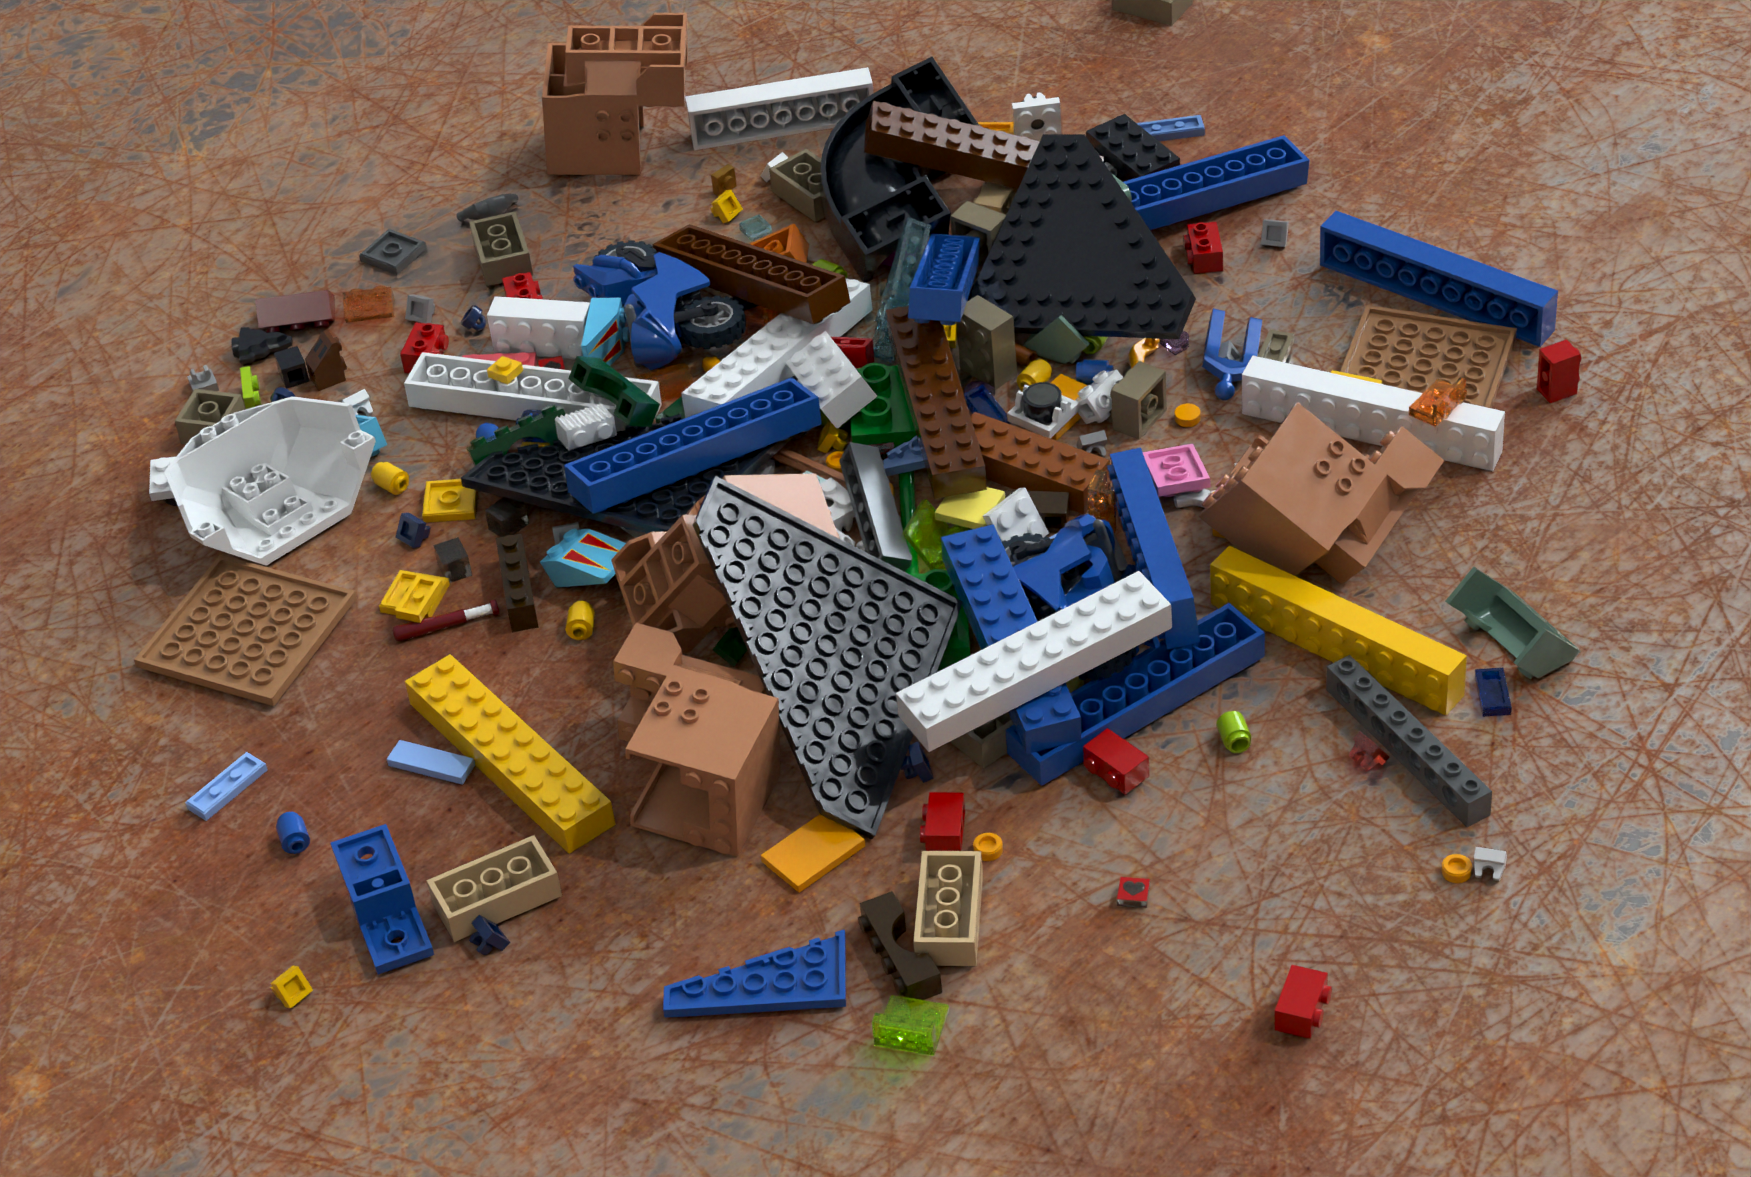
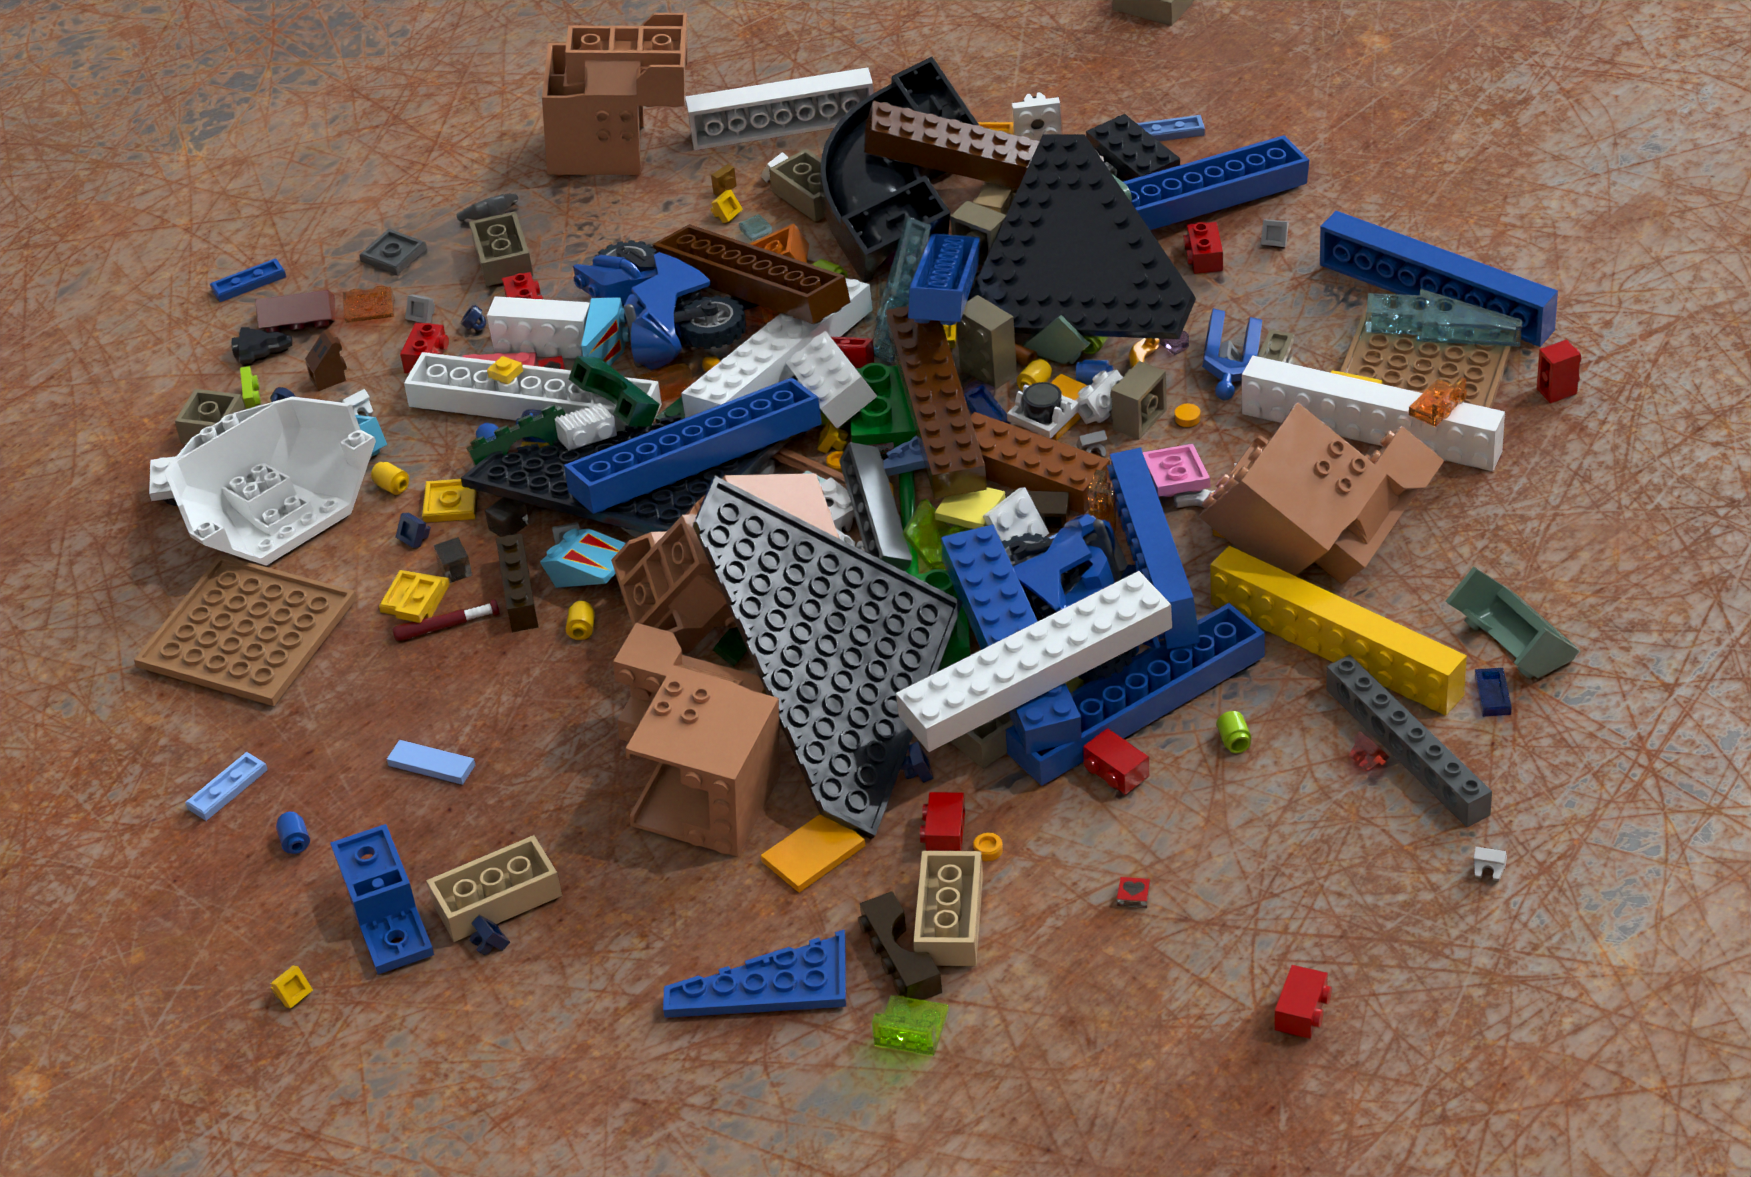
(203, 380): light grey tile -> none
(247, 280): none -> blue tile
(291, 367): black brick -> none
(510, 754): yellow brick -> none
(1440, 319): none -> clear light blue brick
(1456, 868): light orange tile -> none

